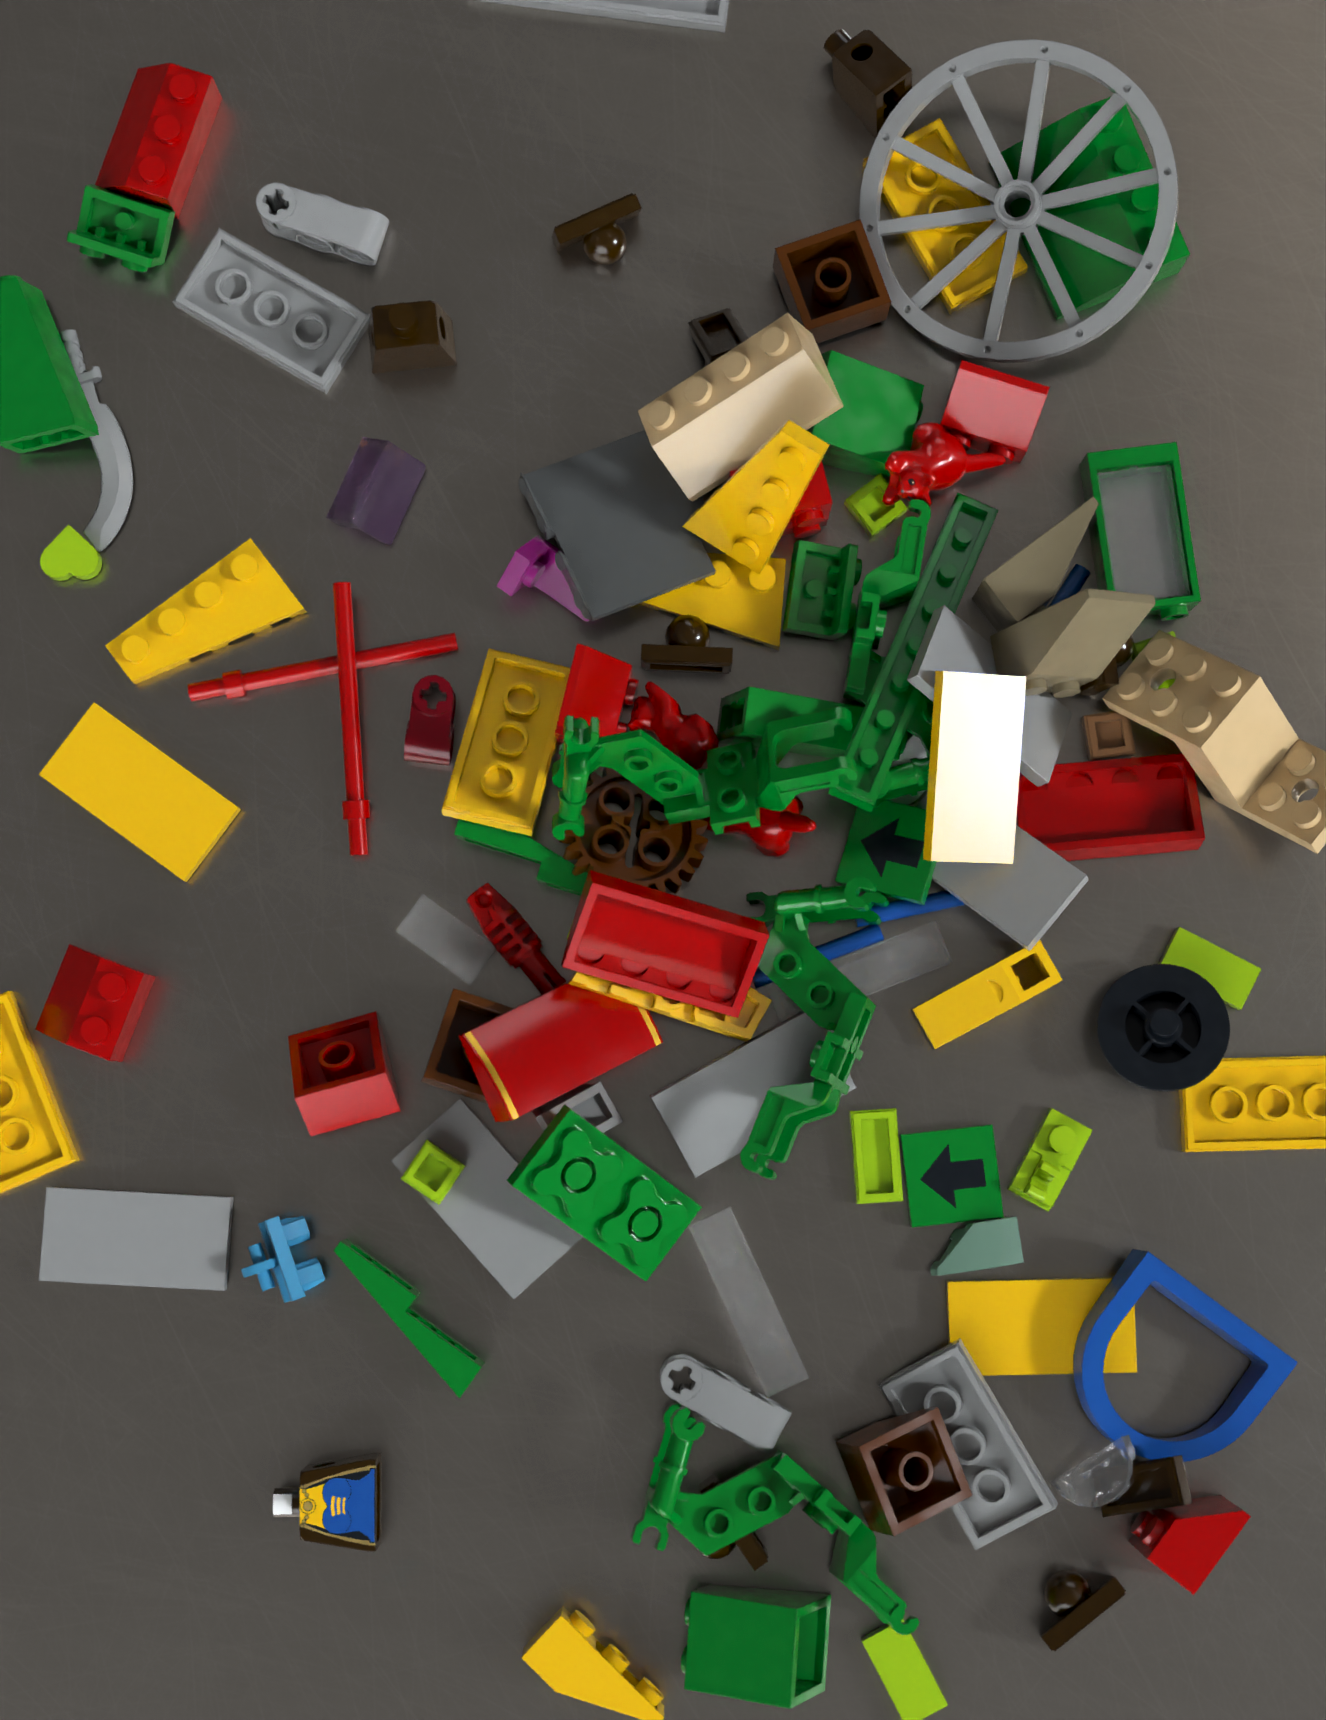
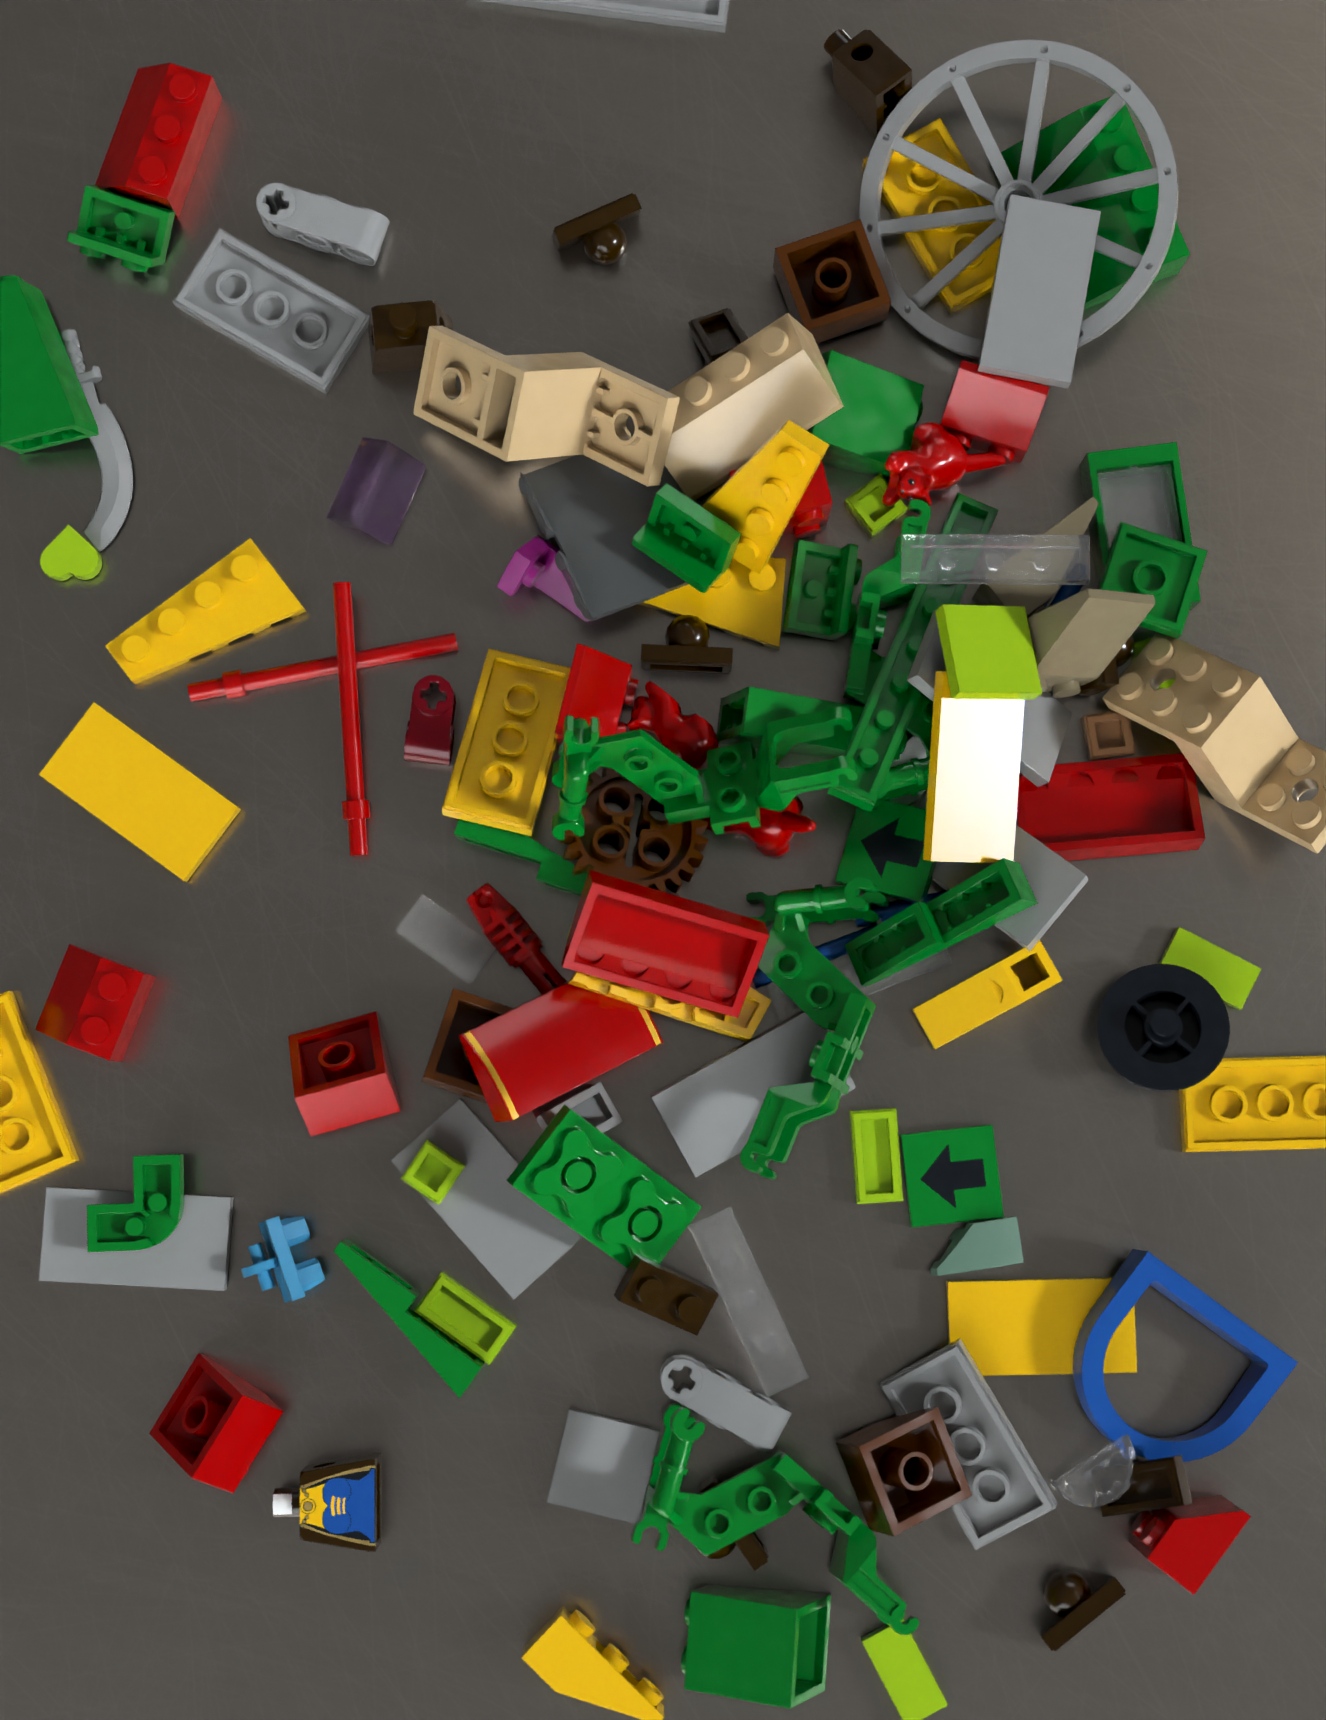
(152, 1216): none -> green plate
(215, 1424): none -> red slope
(465, 1318): none -> lime tile
(545, 405): none -> tan bracket
(603, 1465): none -> light grey tile
(666, 1294): none -> dark brown plate
(687, 539): none -> green bracket
(944, 921): none -> green slope
(988, 652): none -> lime tile
(995, 559): none -> clear tile
(1039, 291): none -> light grey tile
(1049, 1159): lime plate -> none
(1158, 567): none -> green tile

